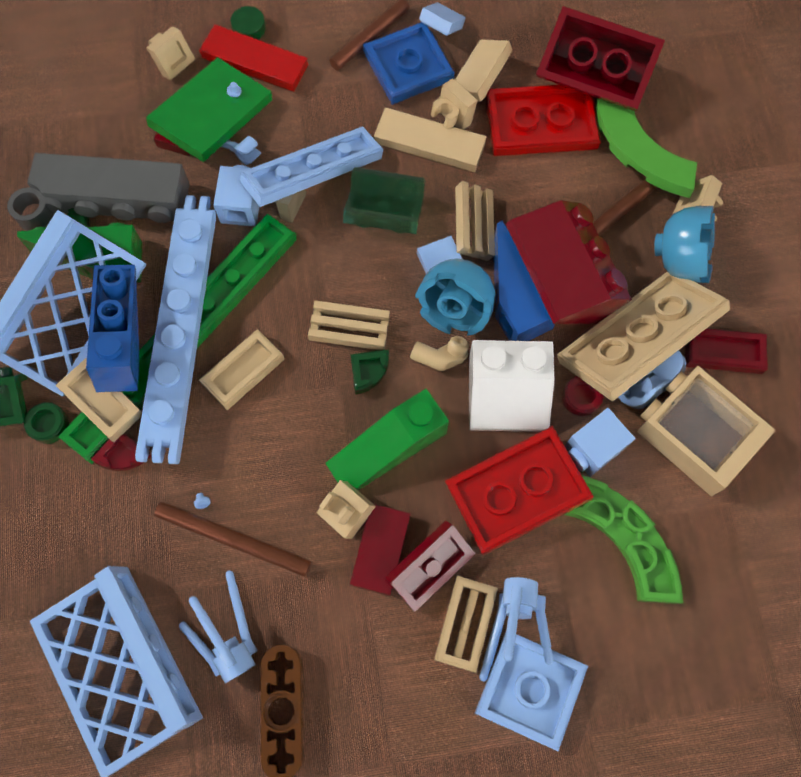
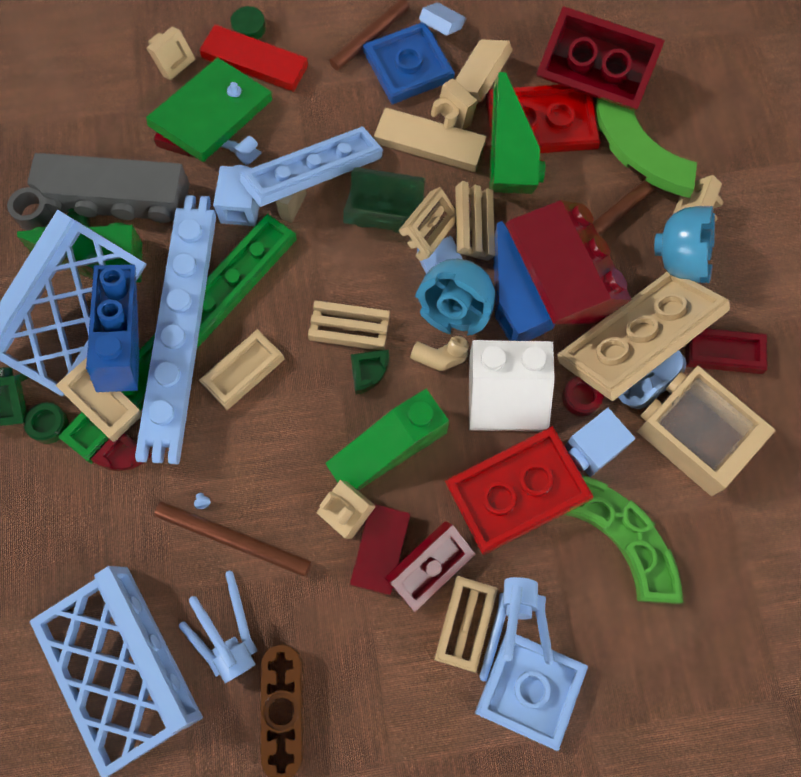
(417, 235): none -> tan tile
(514, 149): none -> green slope

